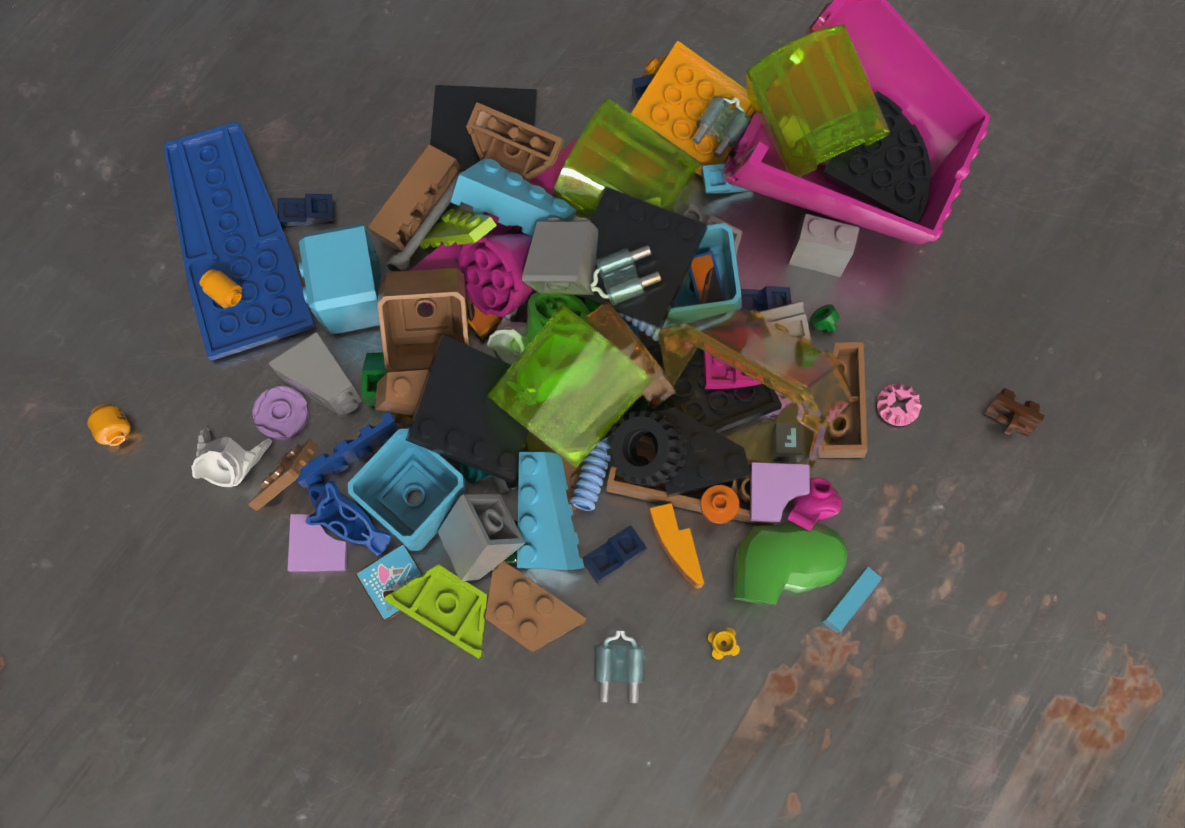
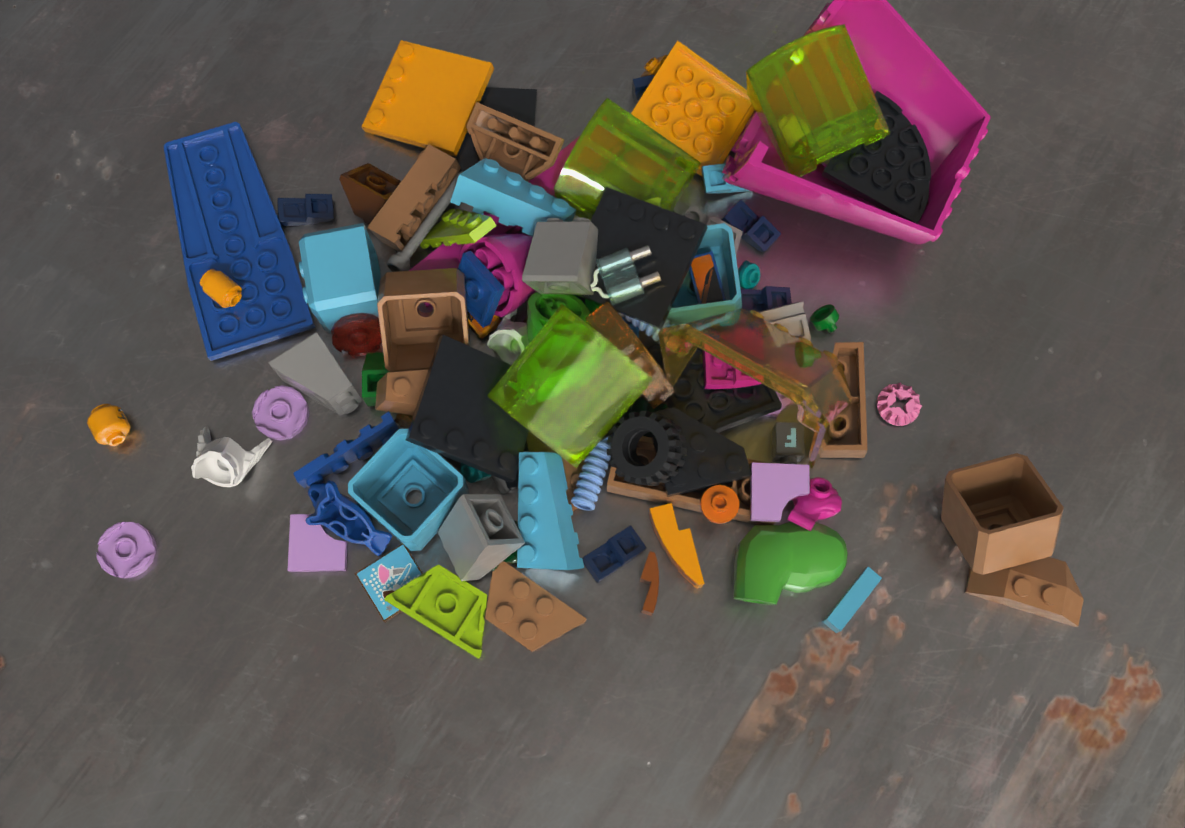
(126, 549): none -> lavender tile
(285, 473): medium nougat wing -> none
(357, 334): none -> clear red tile
(368, 190): none -> reddish brown slope
(427, 97): none -> light orange plate
(481, 289): none -> blue tile
(620, 664): clear light blue piece -> none
(650, 577): none -> dark orange slope
(722, 122): clear light blue piece -> none
(731, 647): yellow plate -> none
(748, 275): none -> teal plate
(756, 230): none -> dark blue slope
(823, 245): light grey slope -> none
(1001, 513): none -> medium nougat plate
(1014, 414): reddish brown hips -> none
(1036, 587): none -> medium nougat wedge

